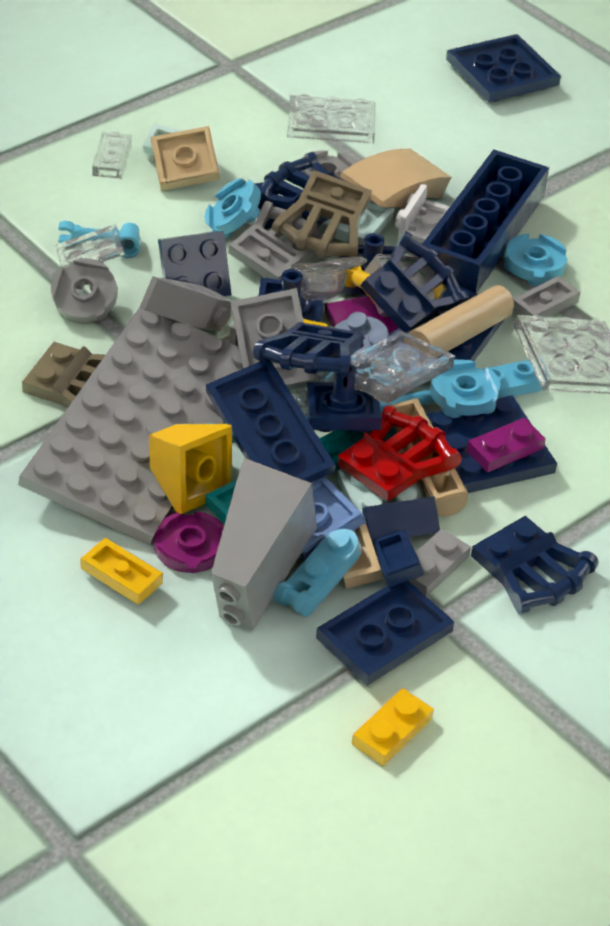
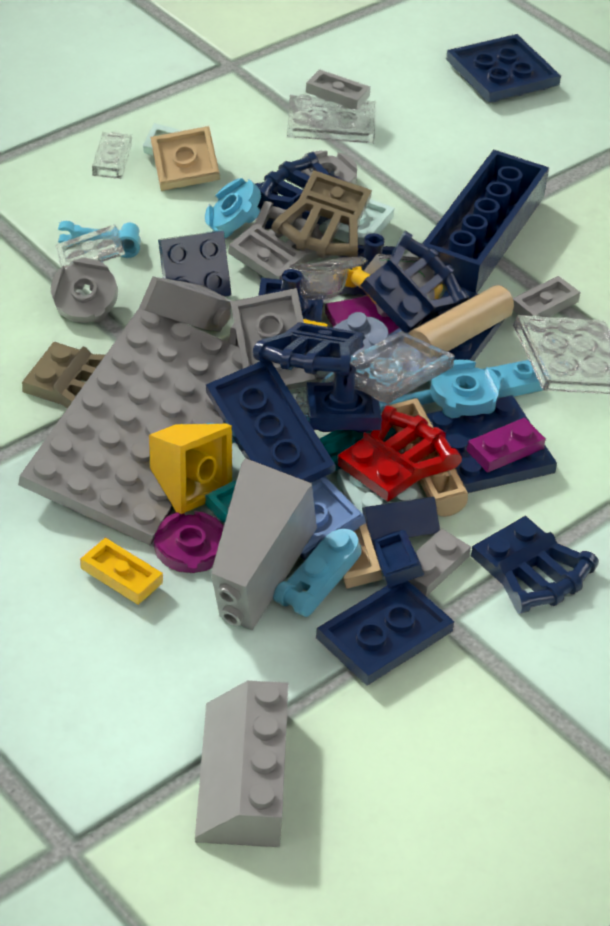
(243, 766): none -> light grey slope
(338, 89): none -> light grey plate
(392, 726): yellow plate -> none
(396, 175): tan slope -> none
(419, 215): white bracket -> none
(535, 258): medium azure plate -> none

